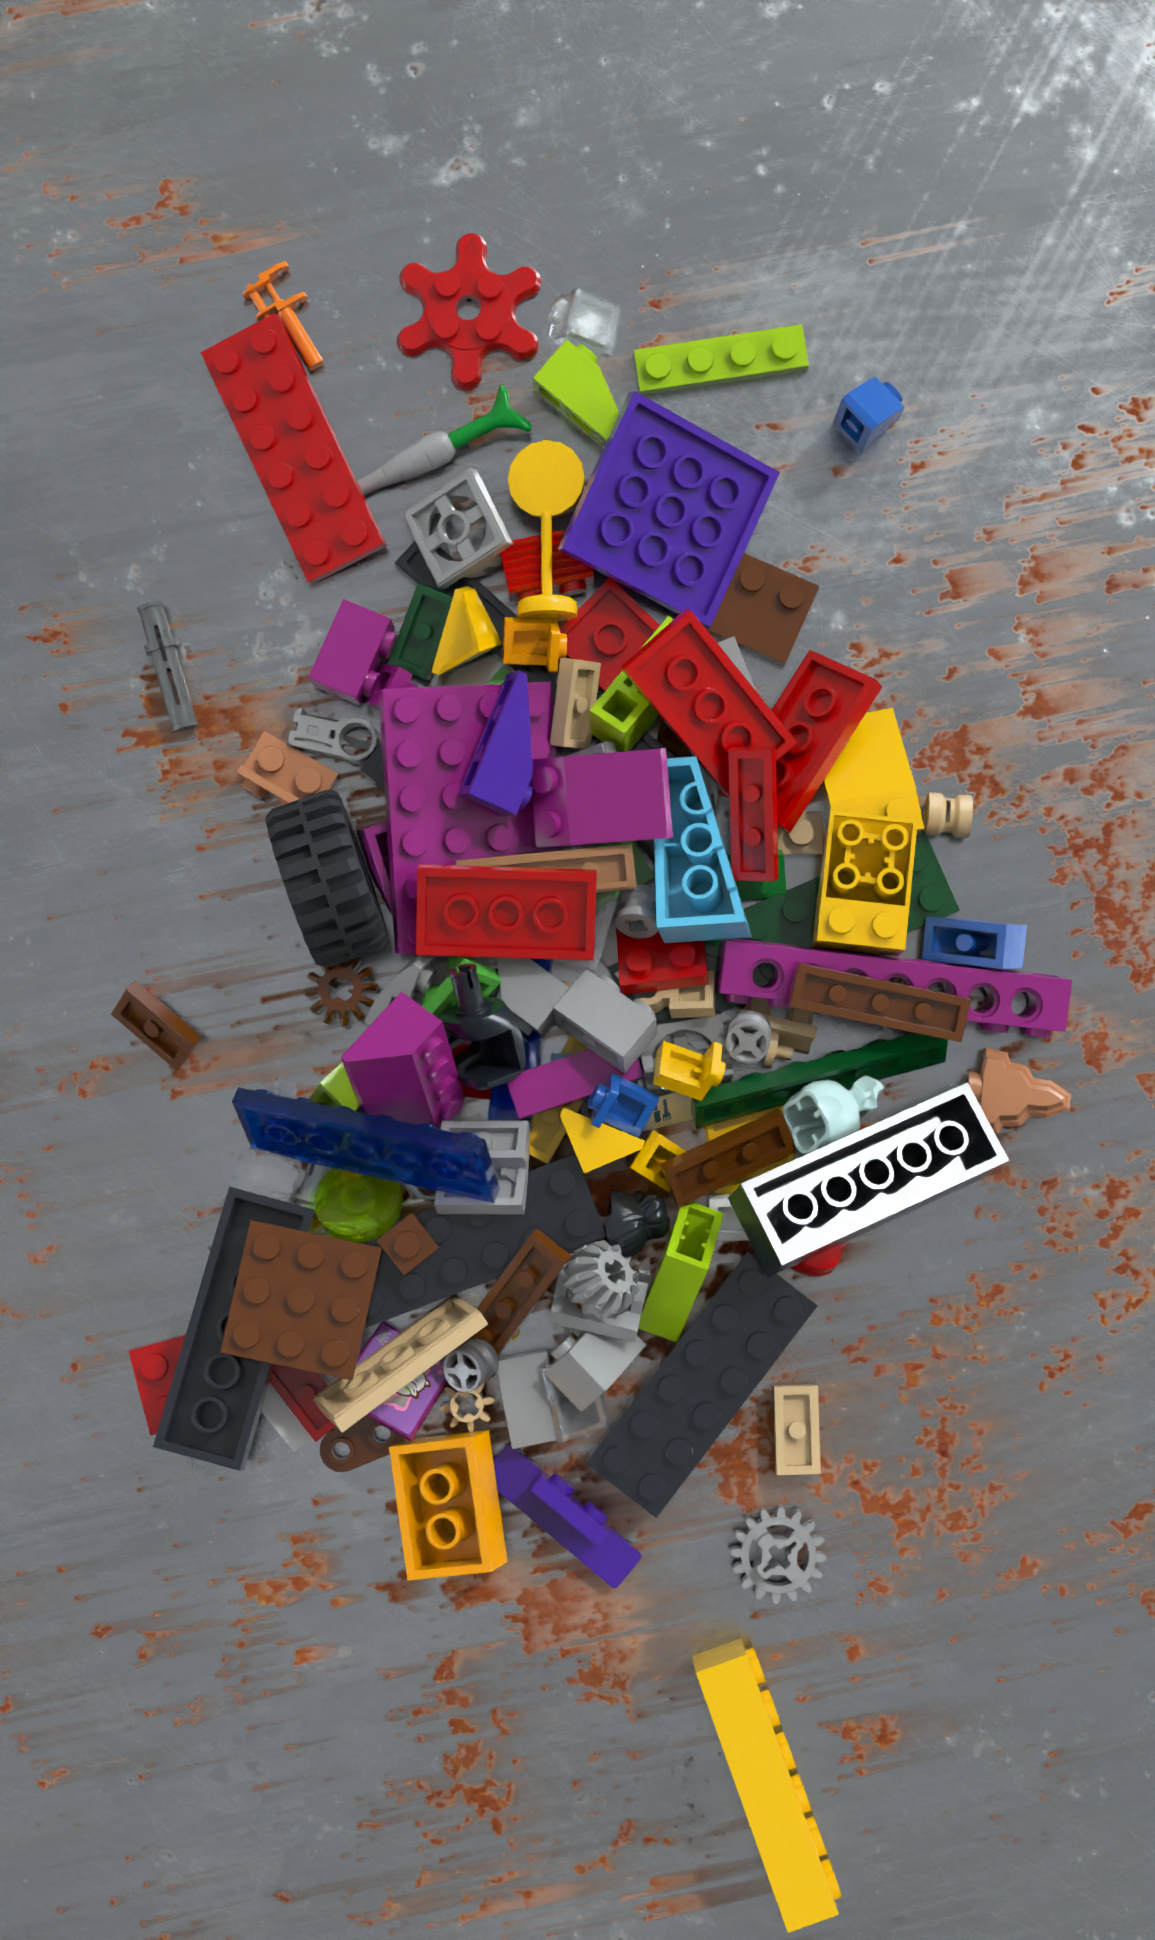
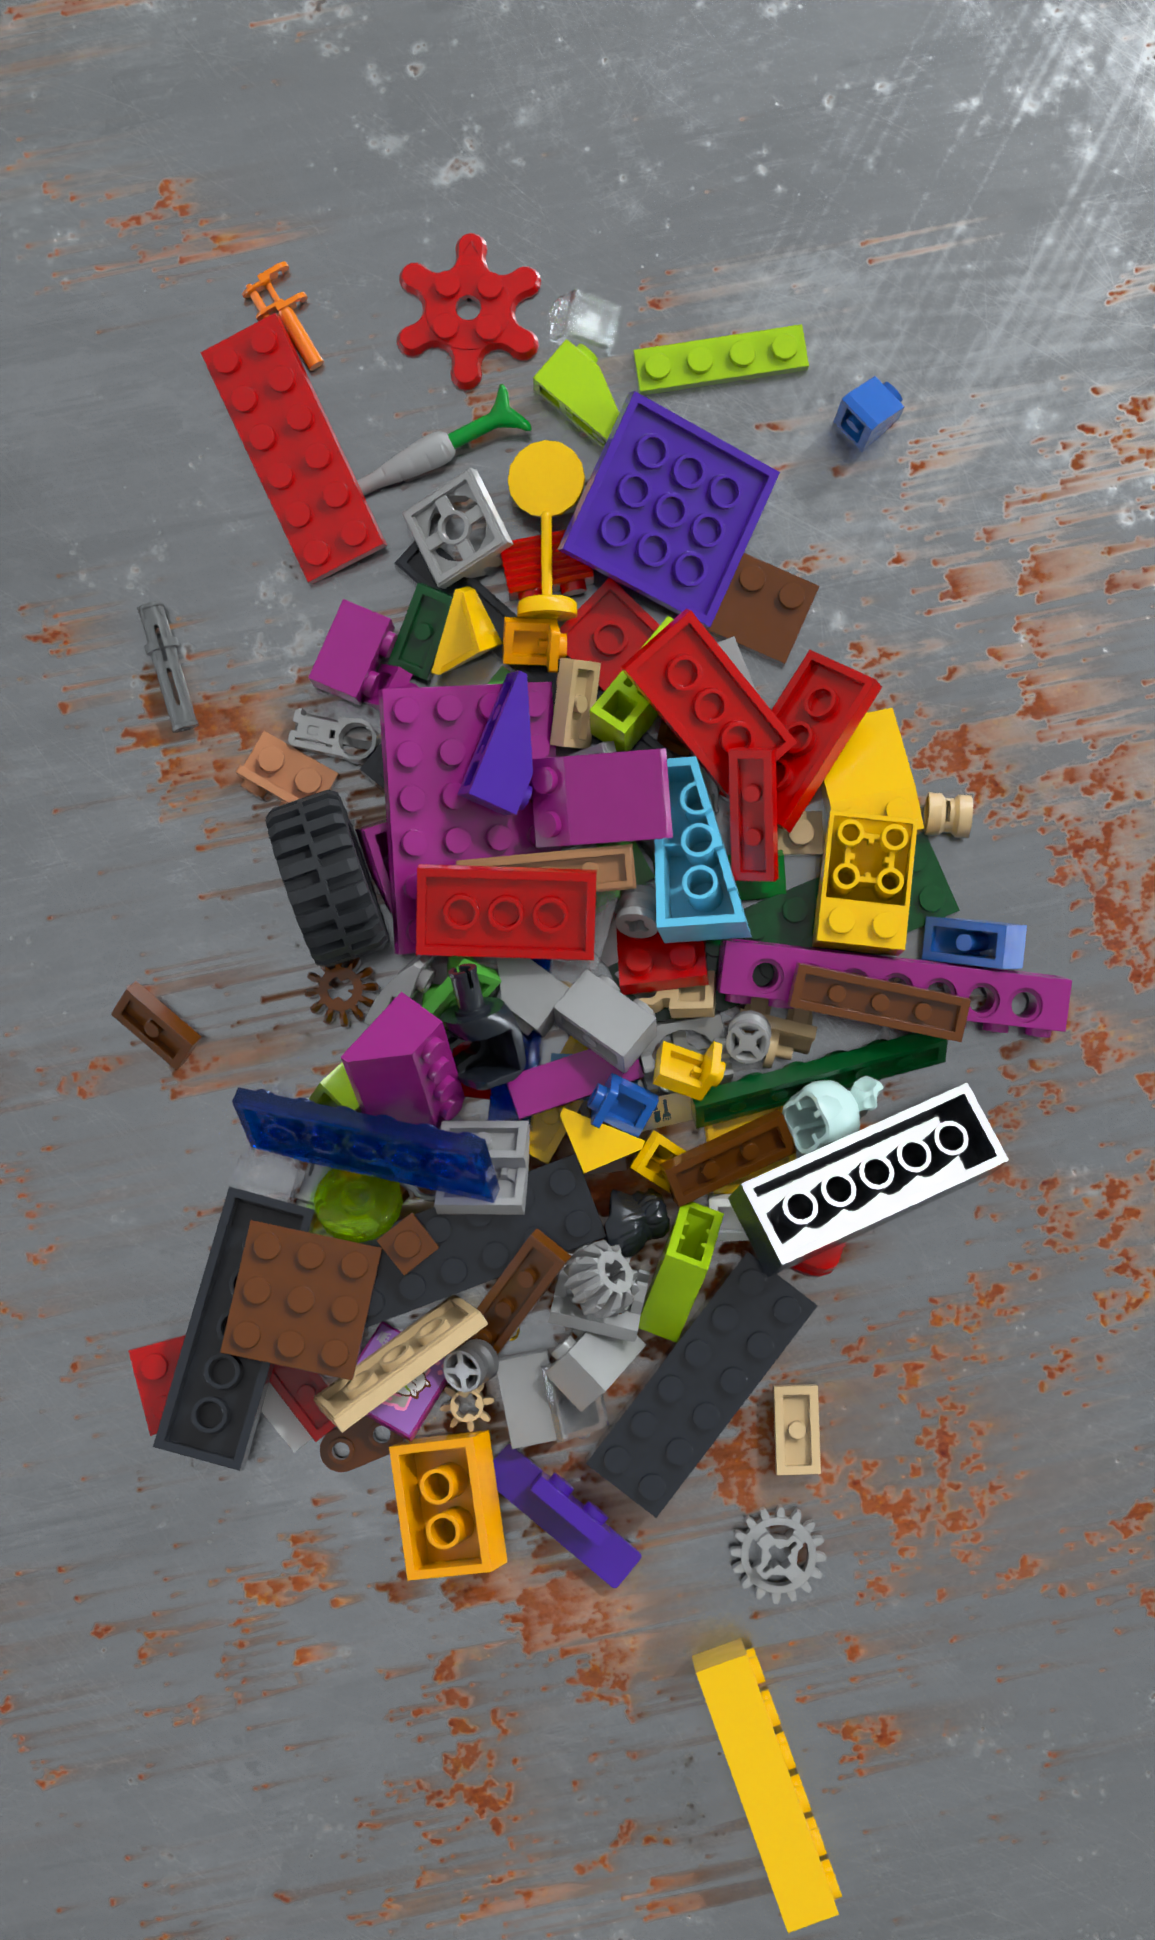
(1011, 1093): nougat rock -> none

